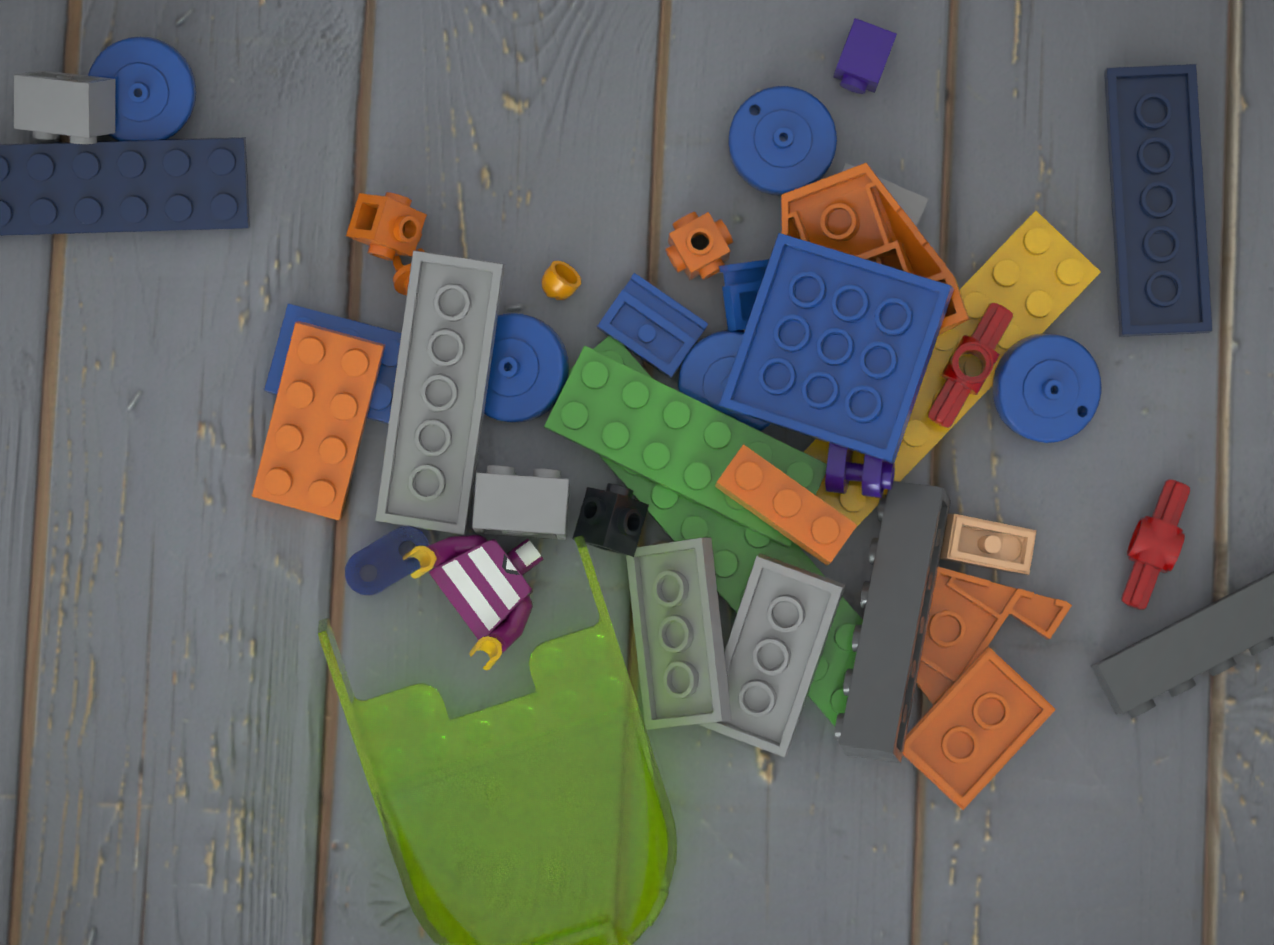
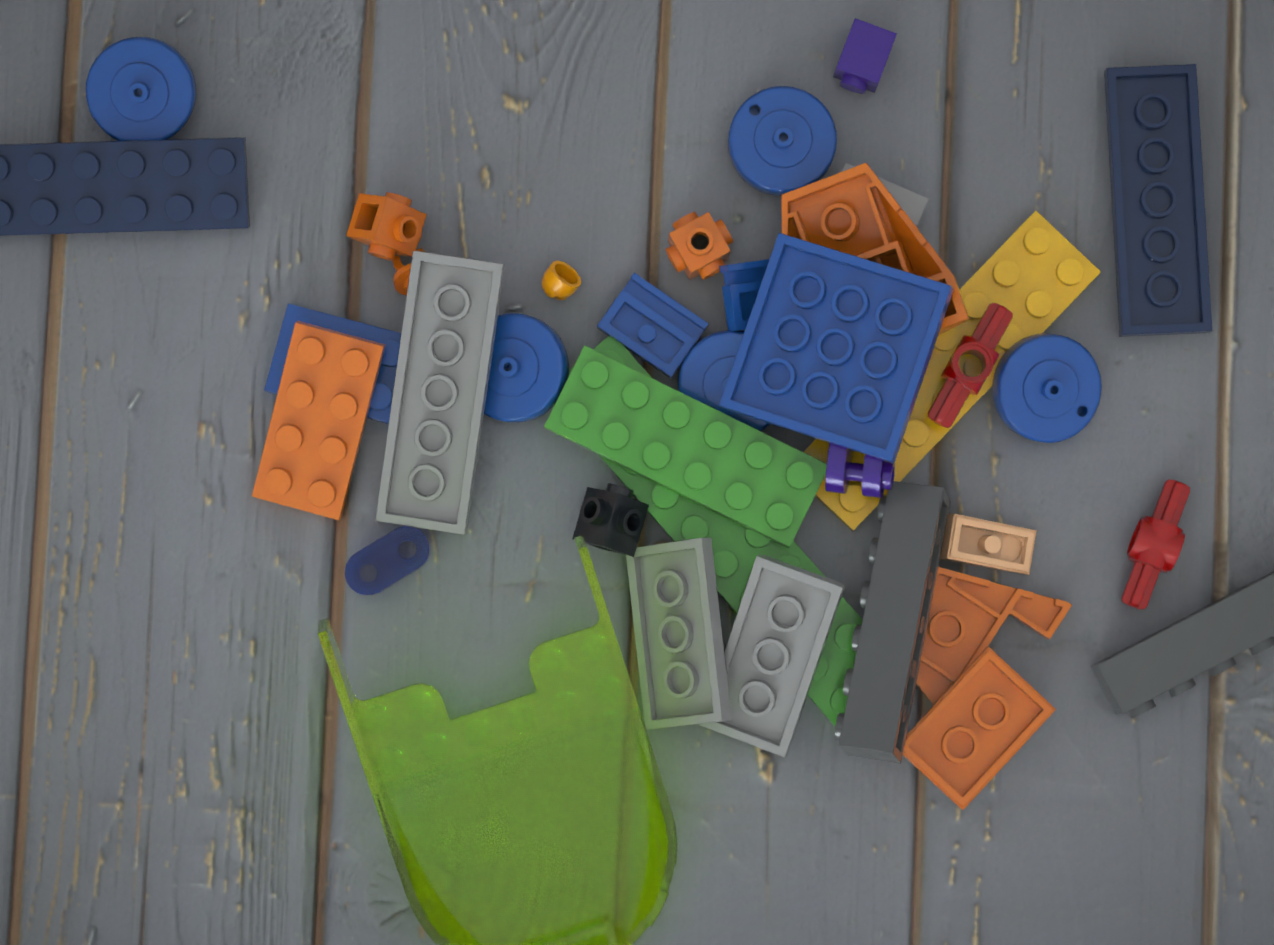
(64, 105): light grey brick -> none
(483, 586): torso -> none
(521, 504): light grey brick -> none
(785, 505): orange brick -> none

